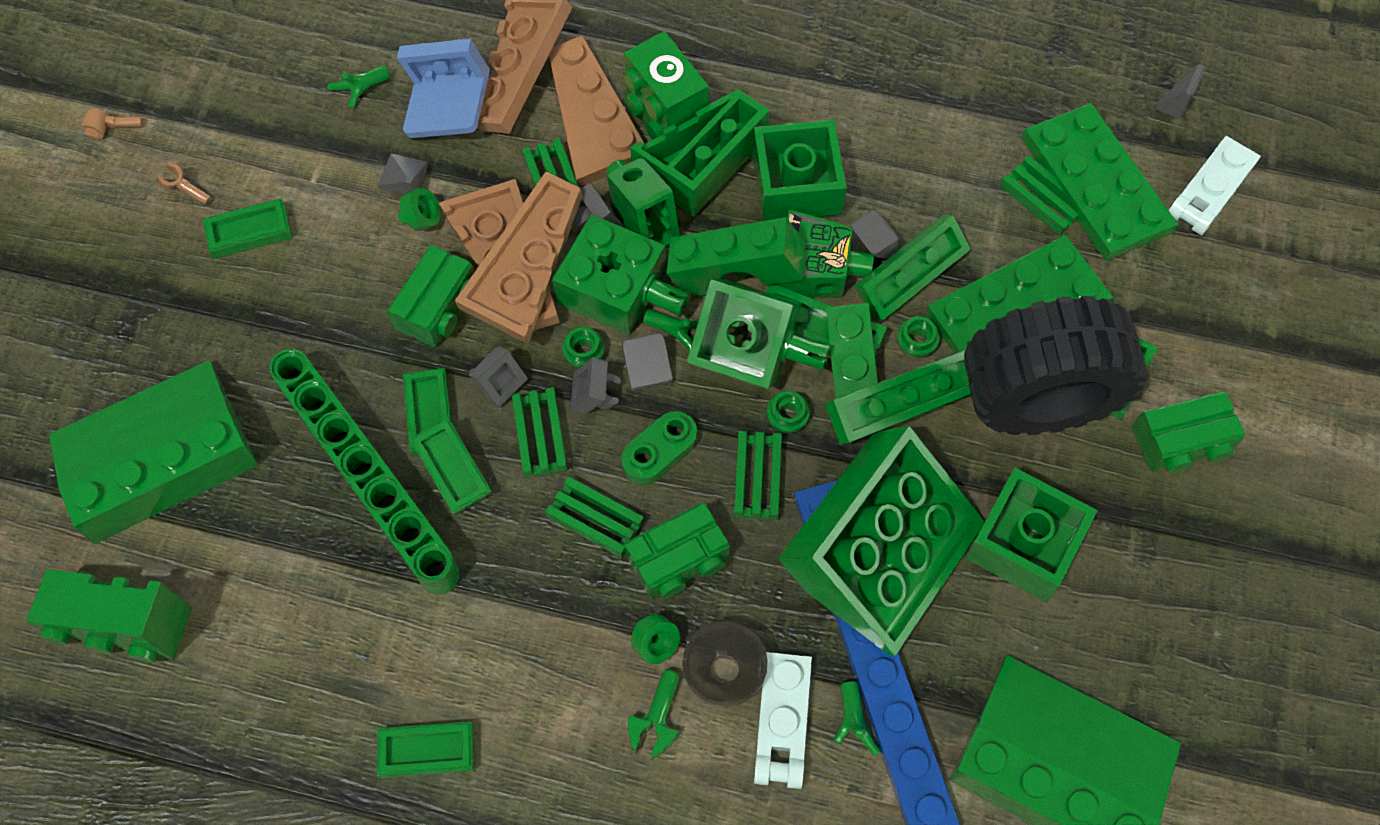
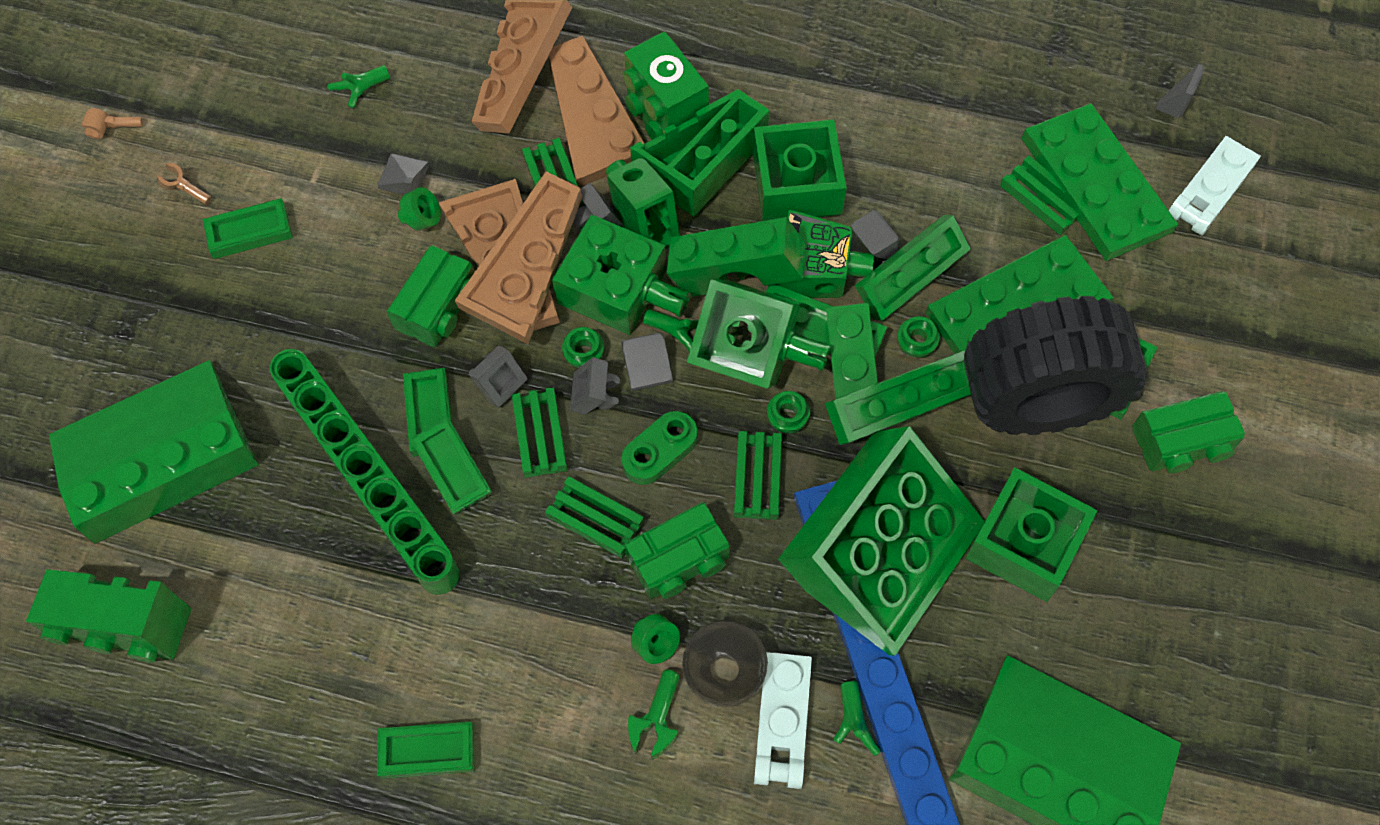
(446, 89): medium blue bracket -> none

